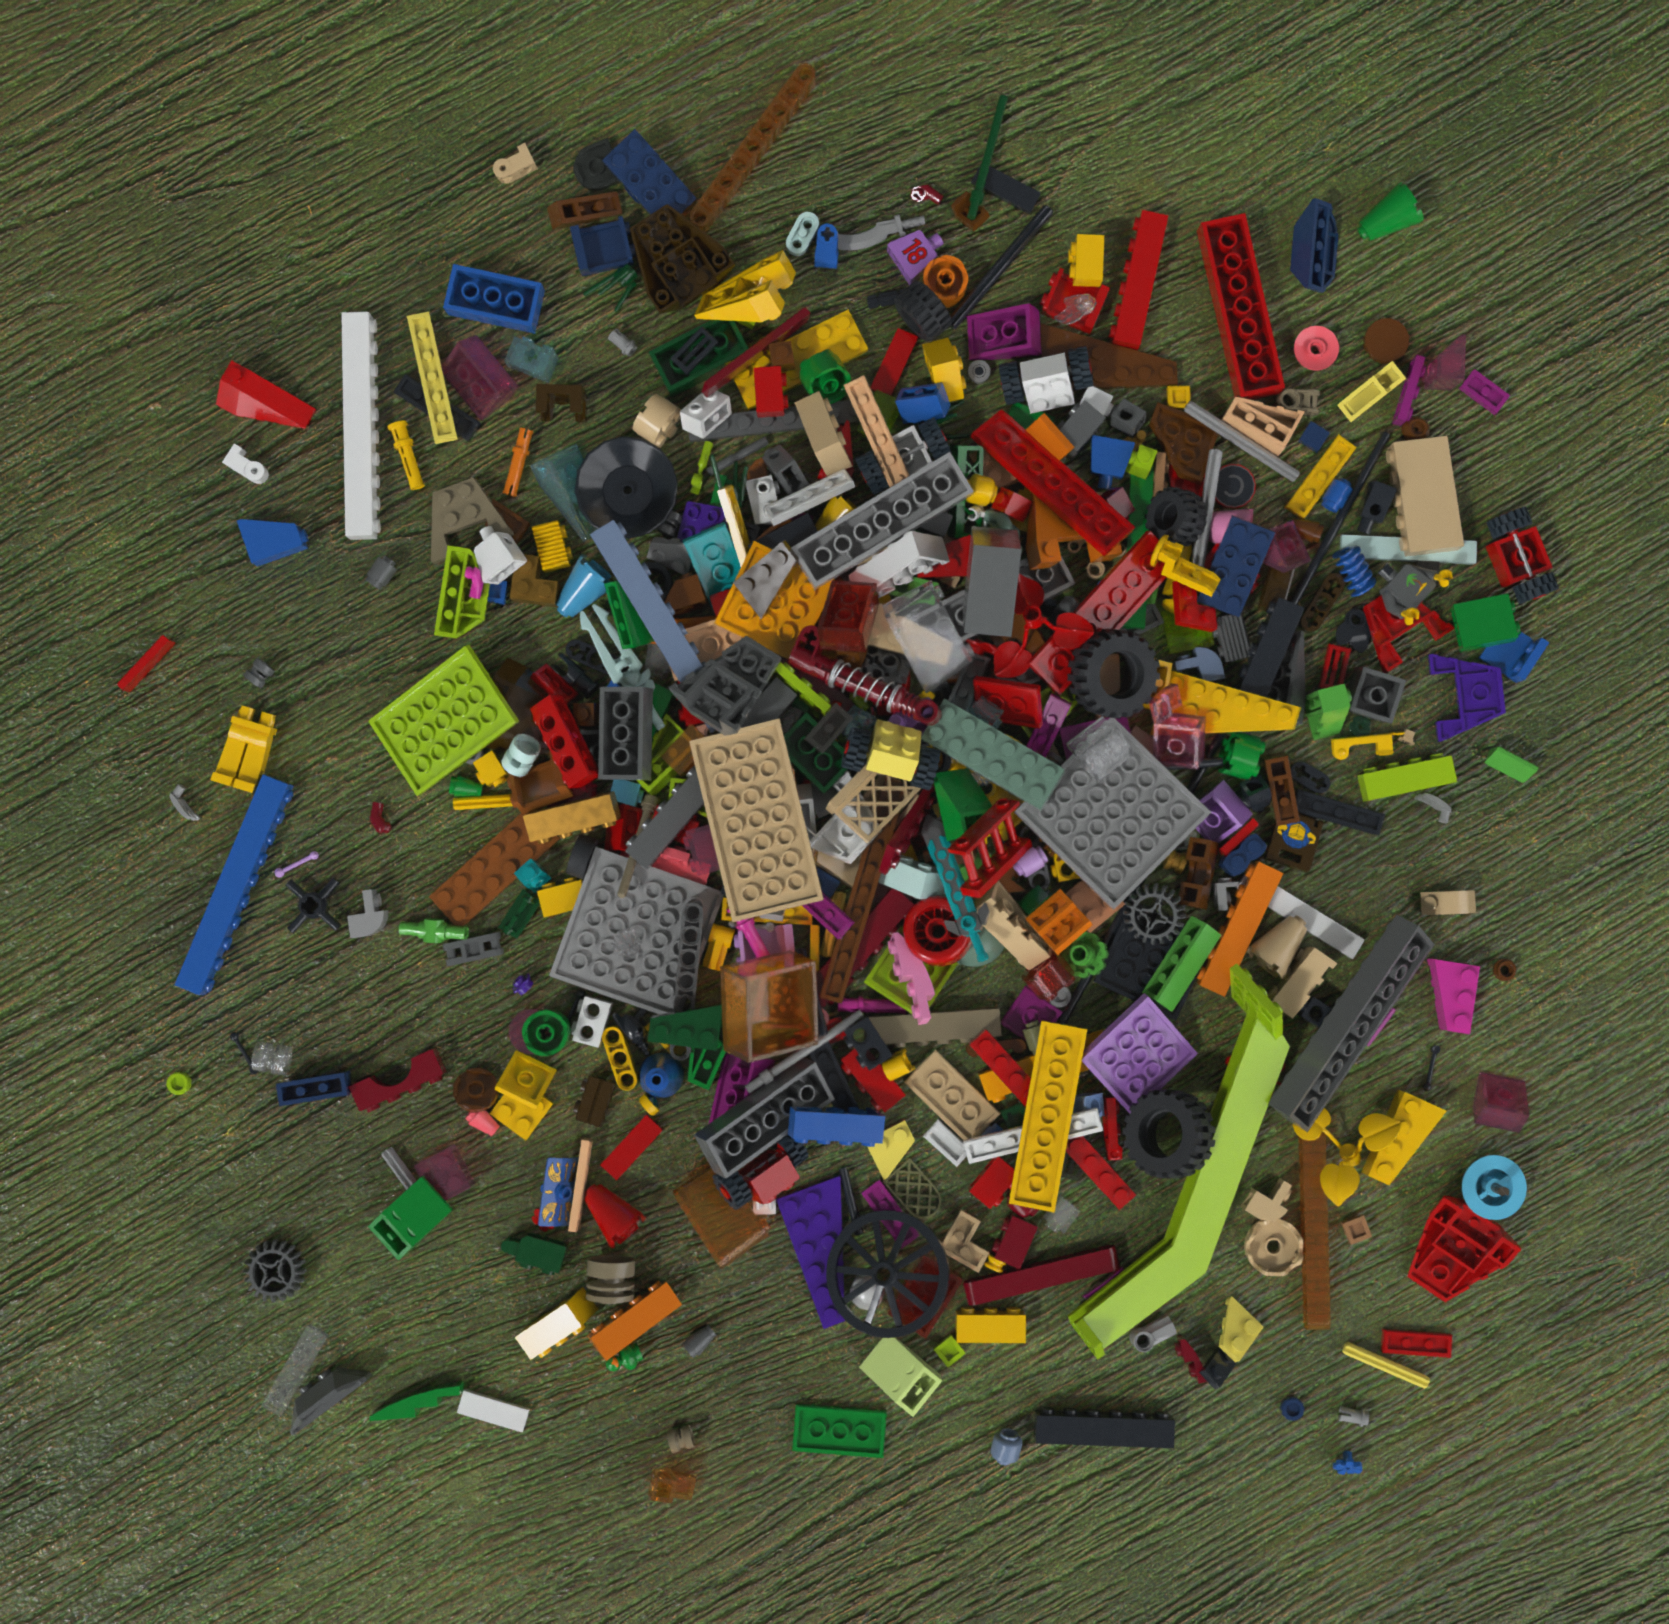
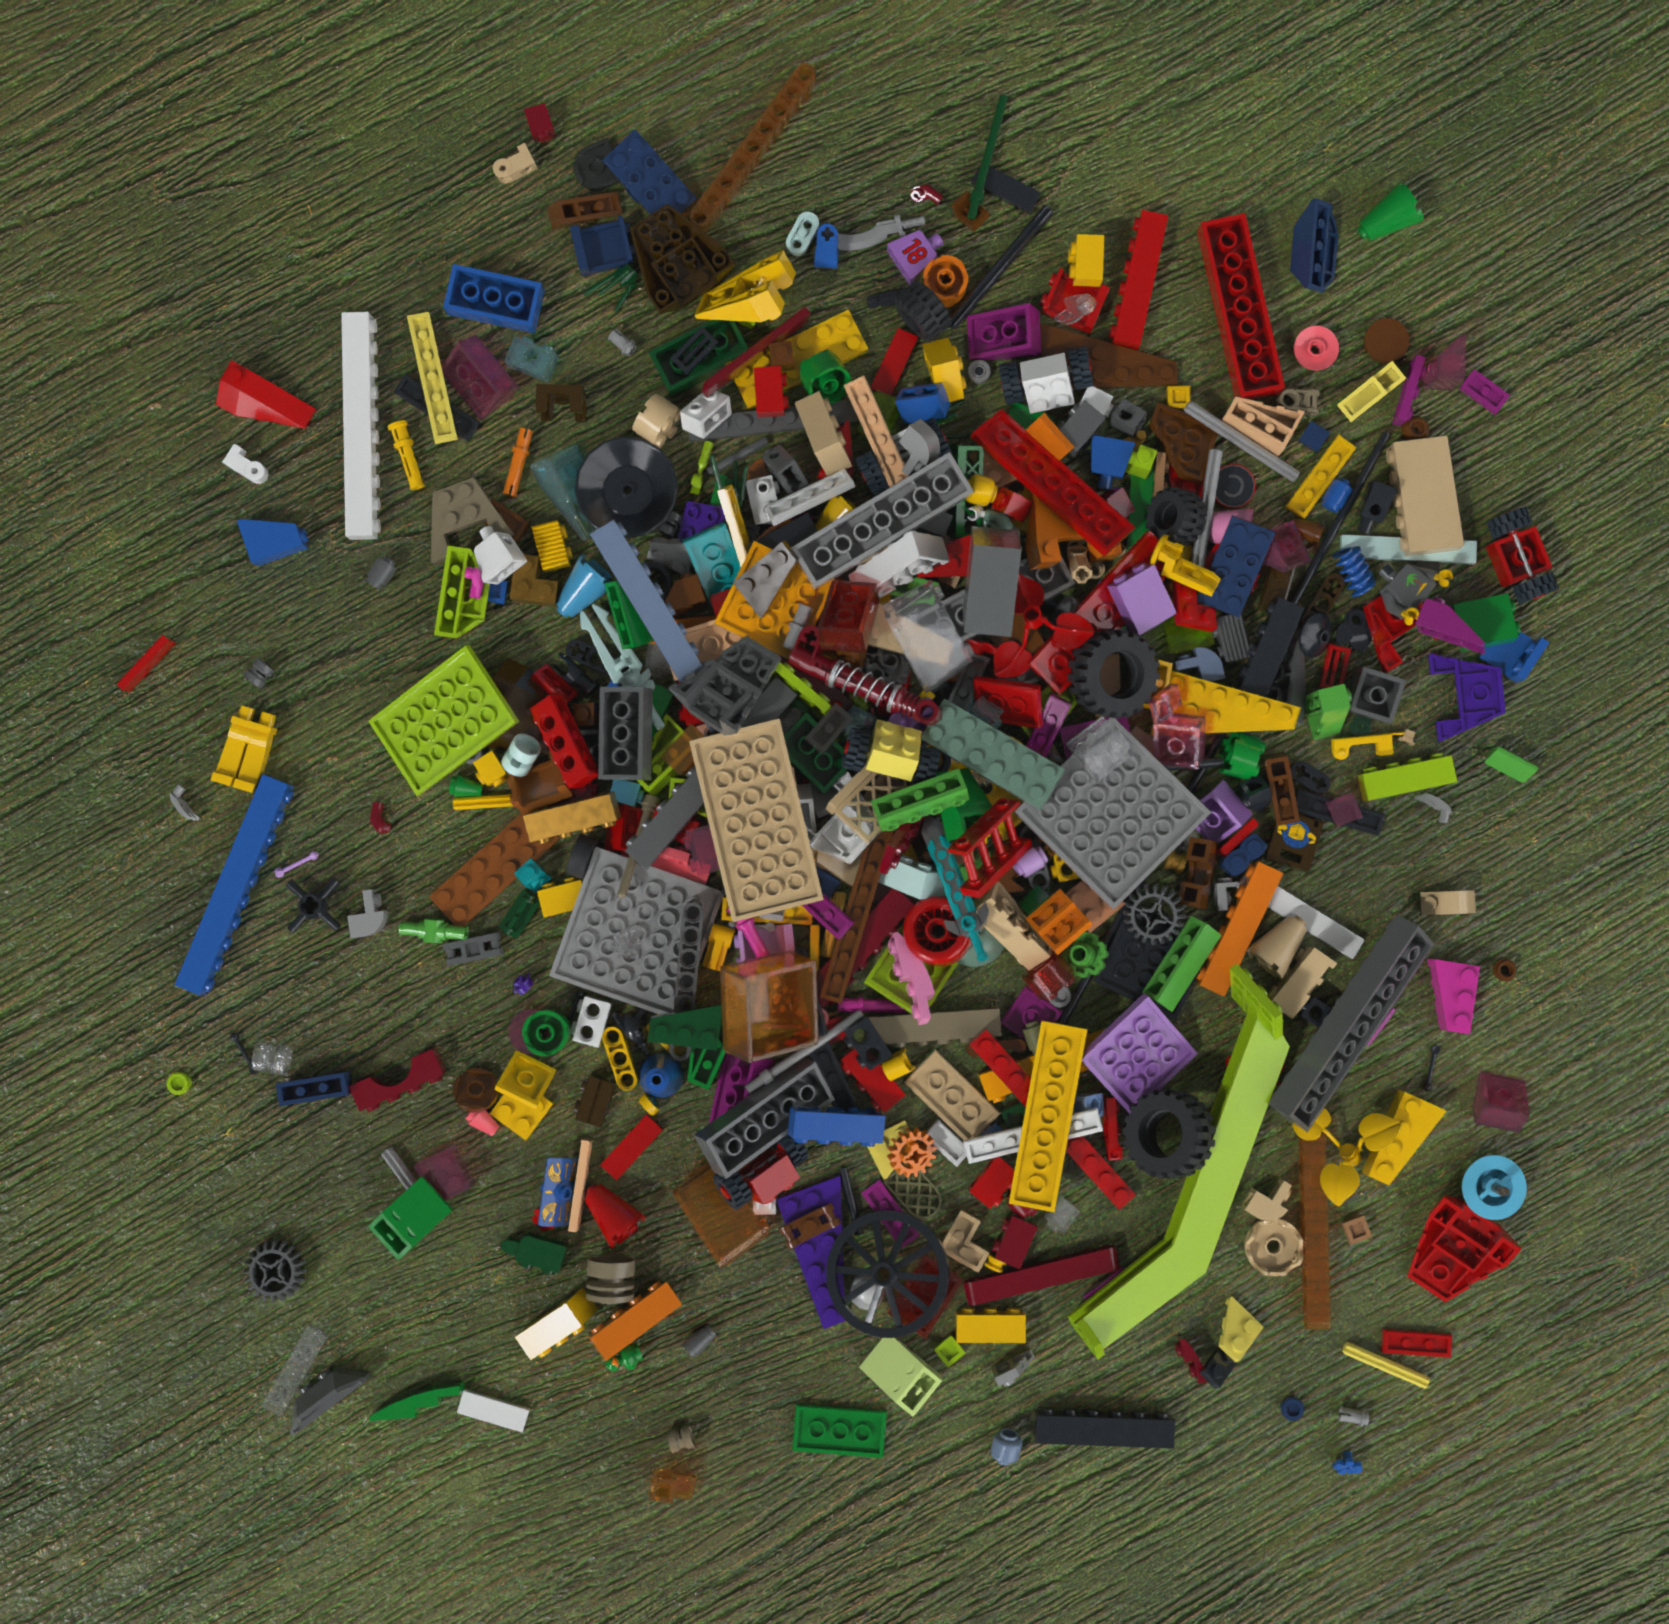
(540, 123): none -> dark red brick
(798, 623): none -> light grey pin
(809, 1225): none -> reddish brown plate
(911, 1152): none -> orange gear
(920, 800): none -> bright green brick
(922, 444): none -> light grey brick
(1010, 1369): none -> light grey wing
(1078, 563): none -> tan piece
(1141, 598): none -> medium lavender brick
(1155, 1332): light grey piece -> none
(1315, 634): none -> black dish
(1344, 809): none -> clear pink panel
(1444, 624): none -> magenta slope

